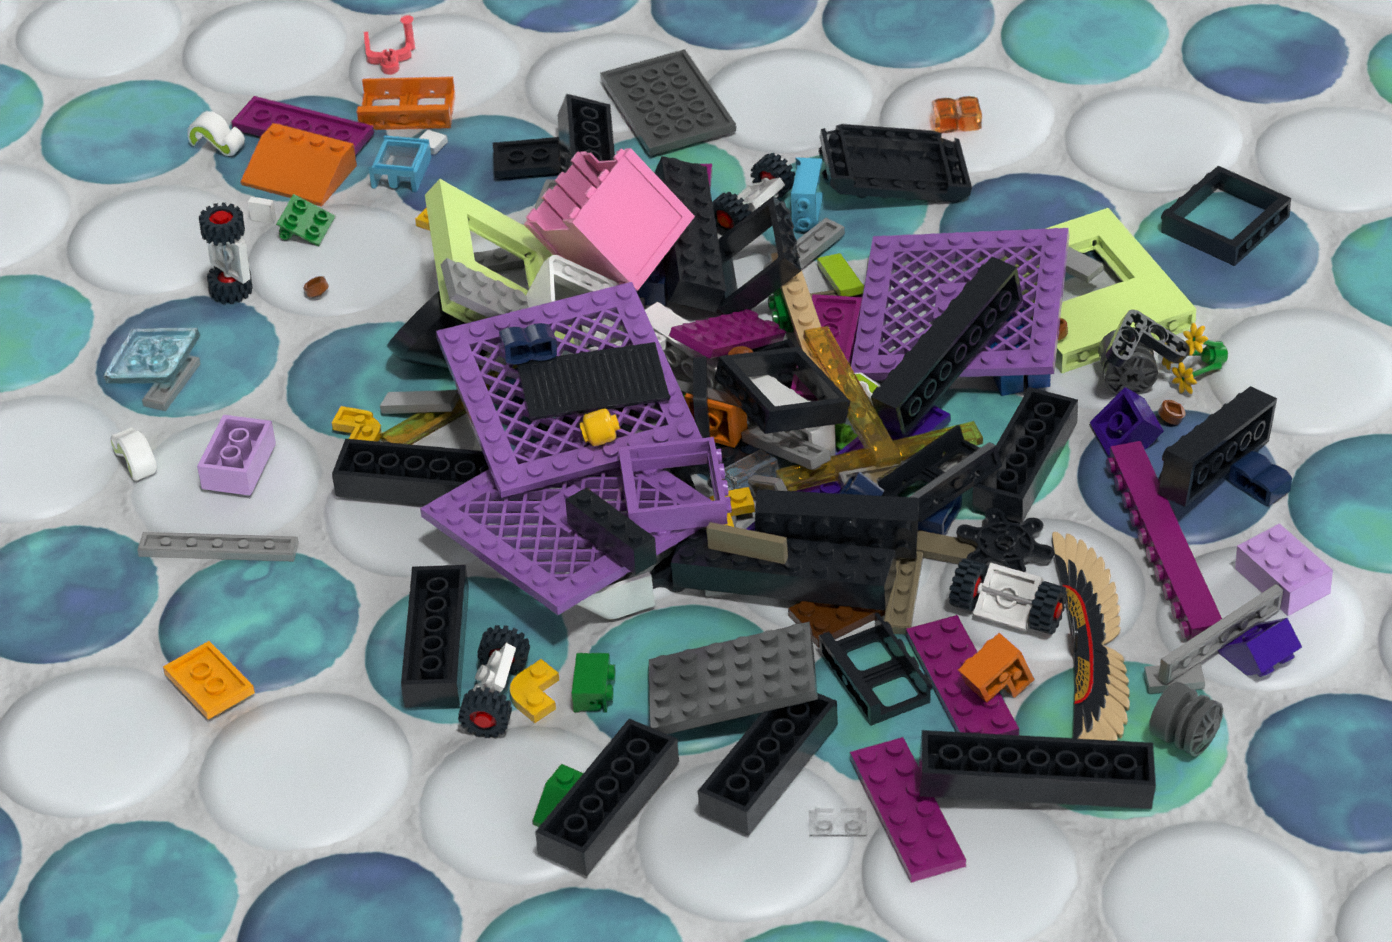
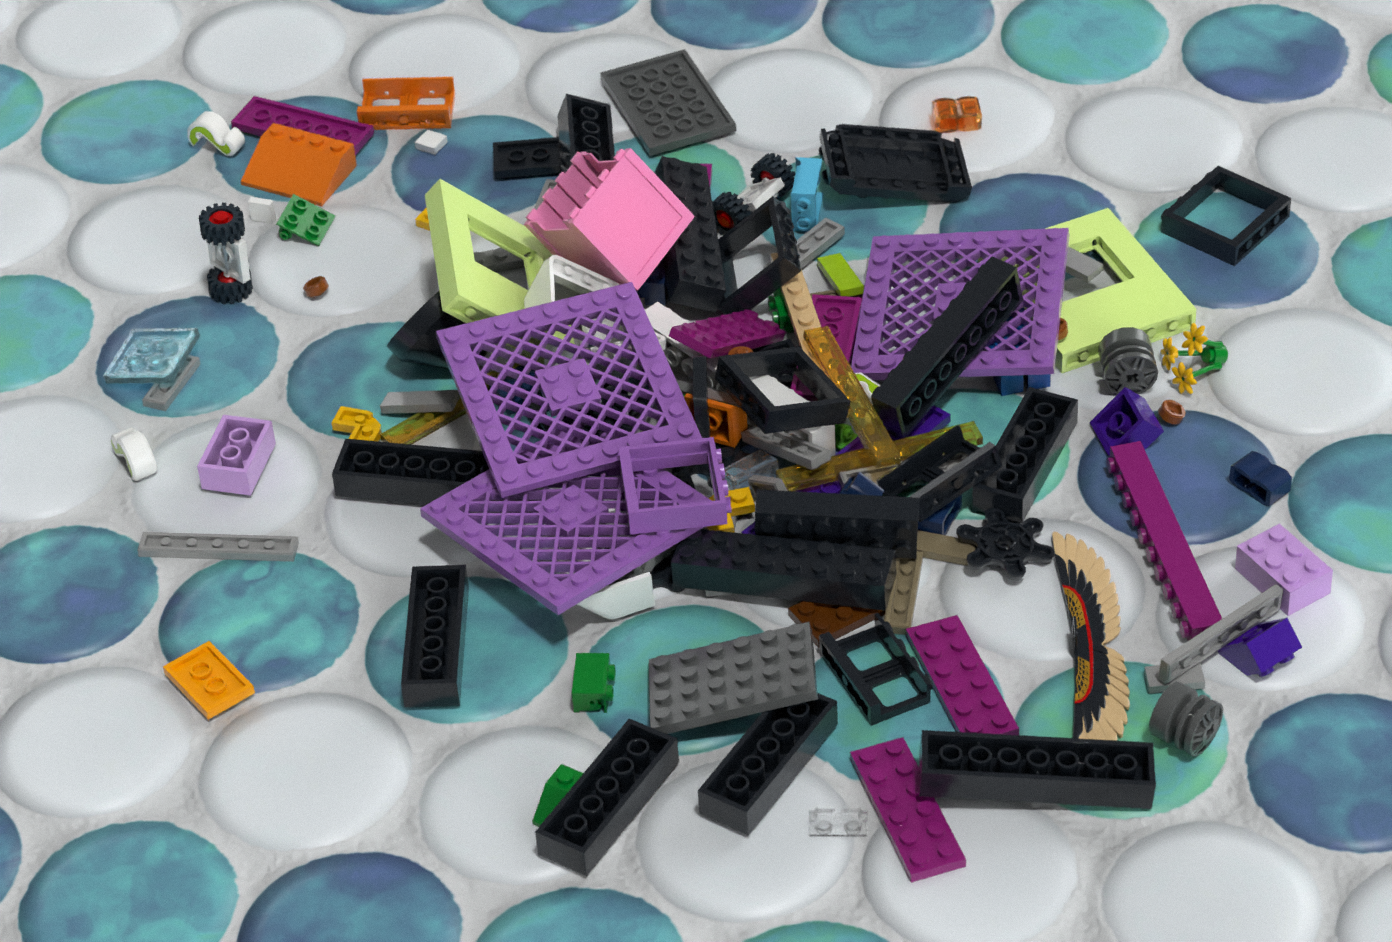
(390, 60): coral piece -> none
(401, 158): medium azure window -> none
(480, 292): light grey plate -> none
(482, 706): black plate -> none
(527, 343): dark blue brick -> none
(528, 689): yellow plate -> none
(593, 381): black window -> none
(599, 427): yellow head -> none
(611, 531): black brick -> none
(747, 543): dark tan tile -> none
(996, 668): orange brick -> none
(1007, 596): plate -> none
(1174, 351): black beam -> none
(1216, 444): black brick -> none

